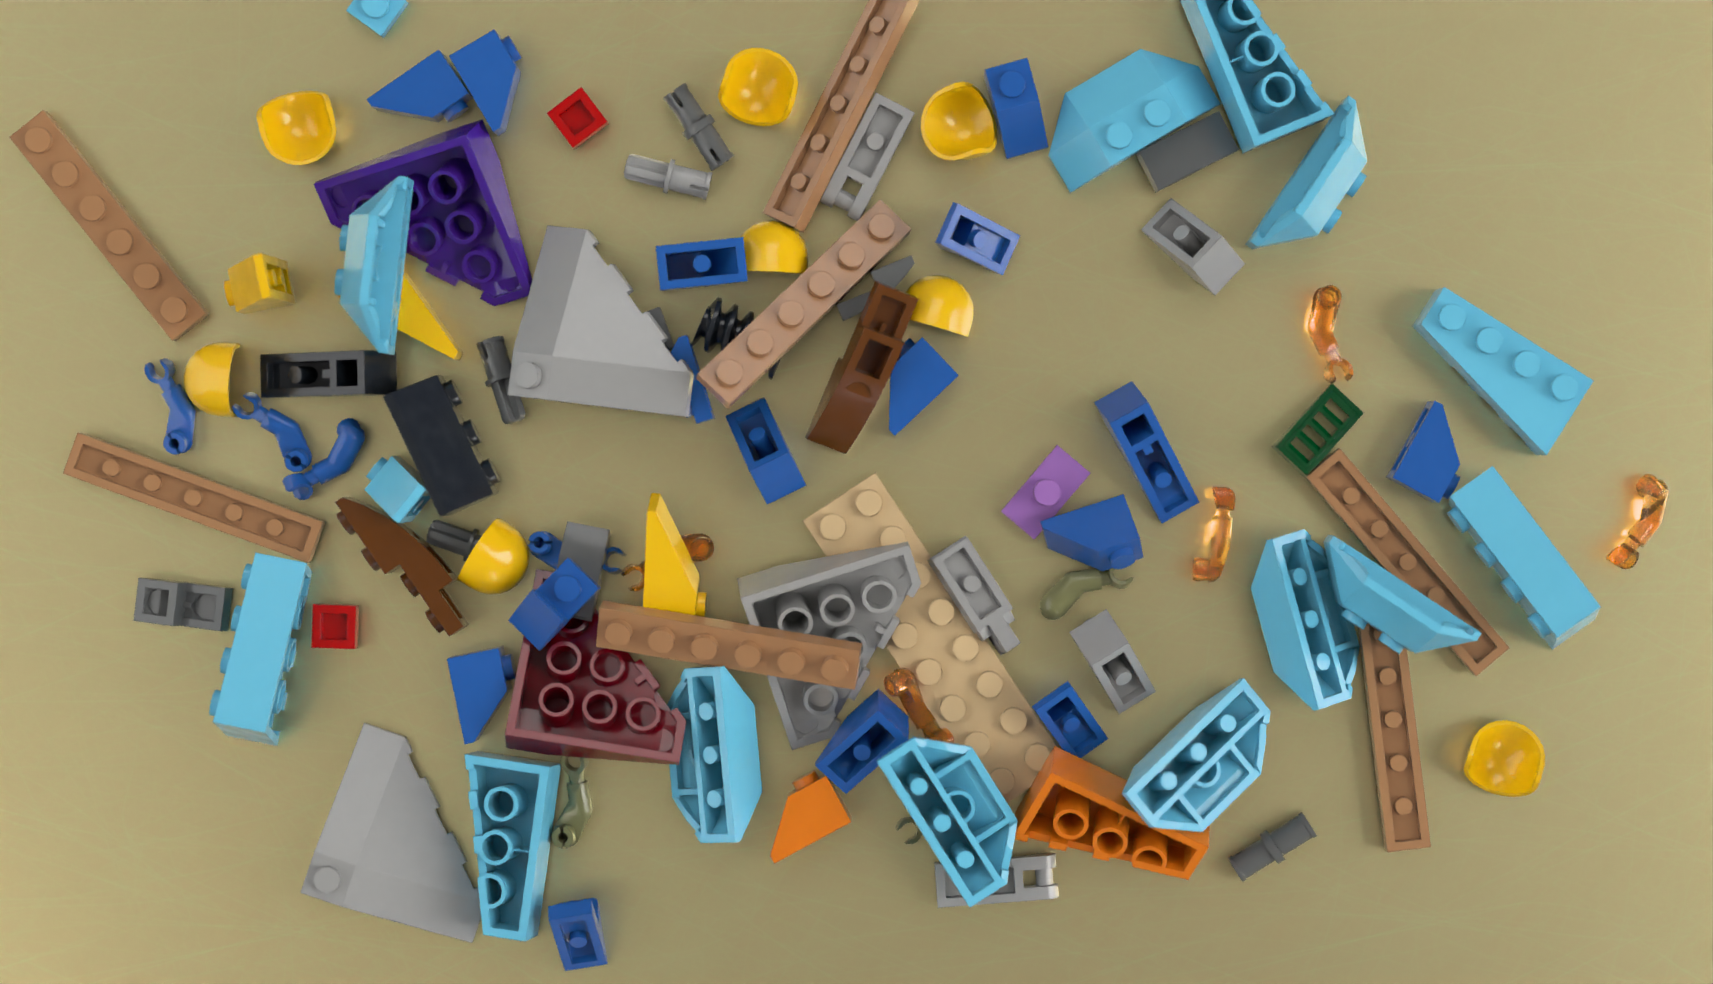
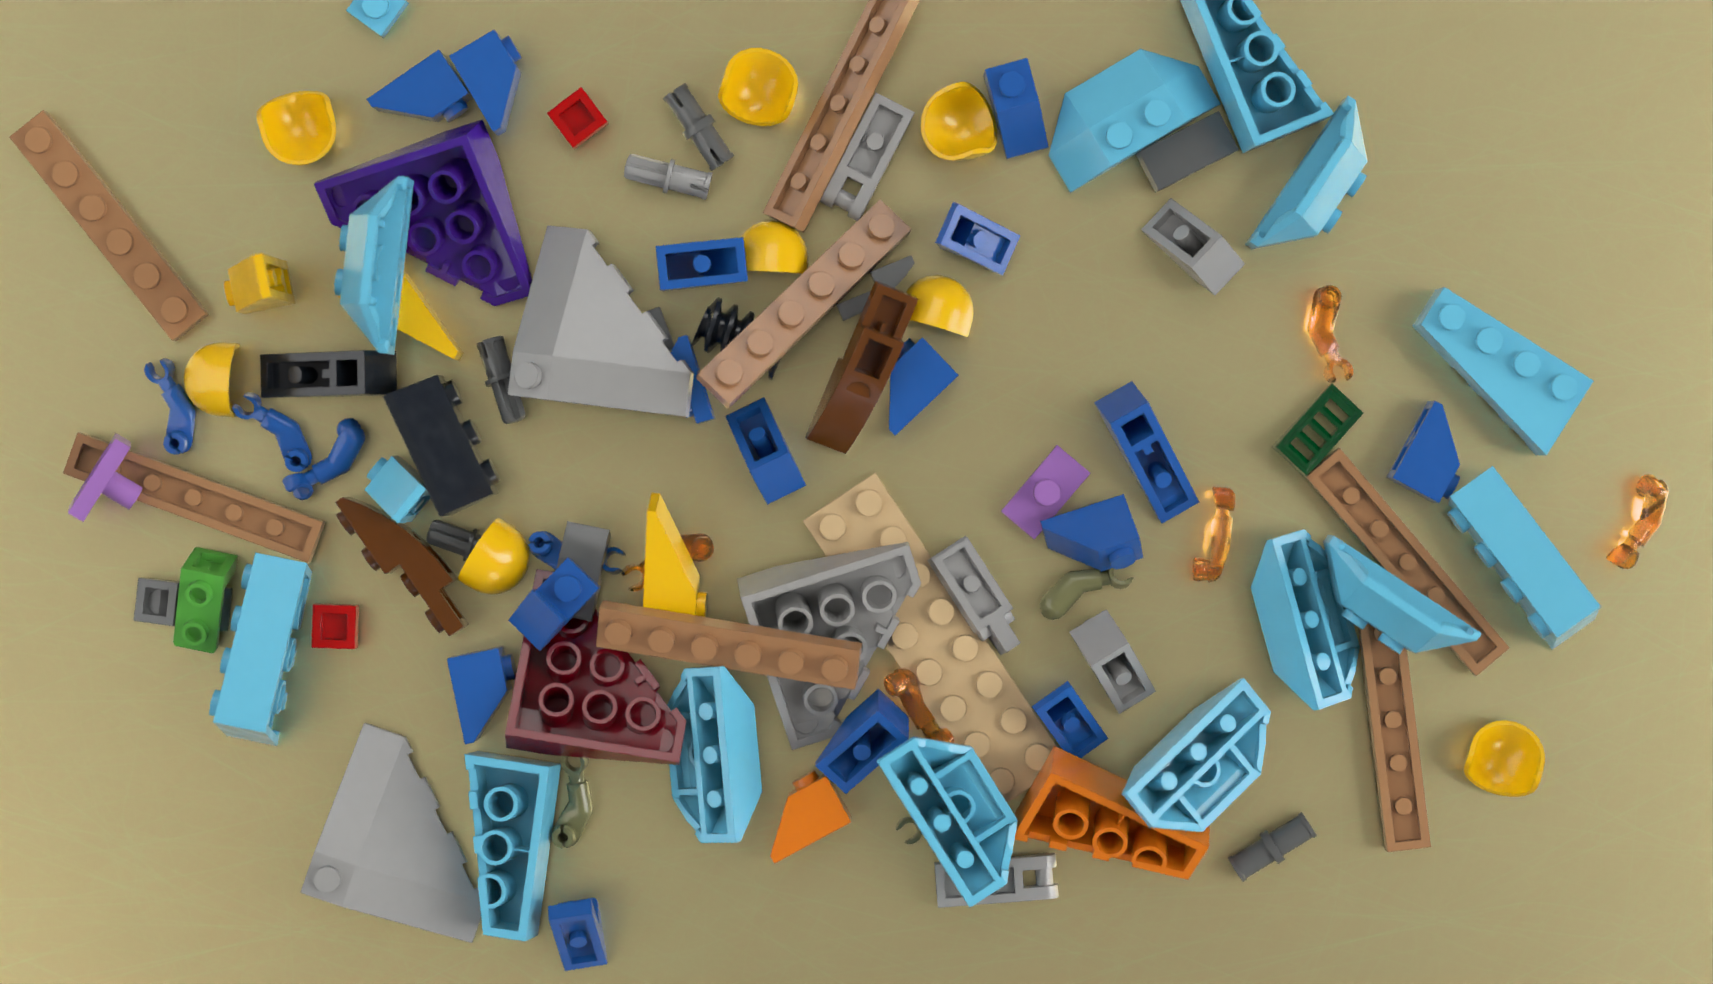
(106, 481): none -> medium lavender tile
(201, 598): none -> bright green bracket

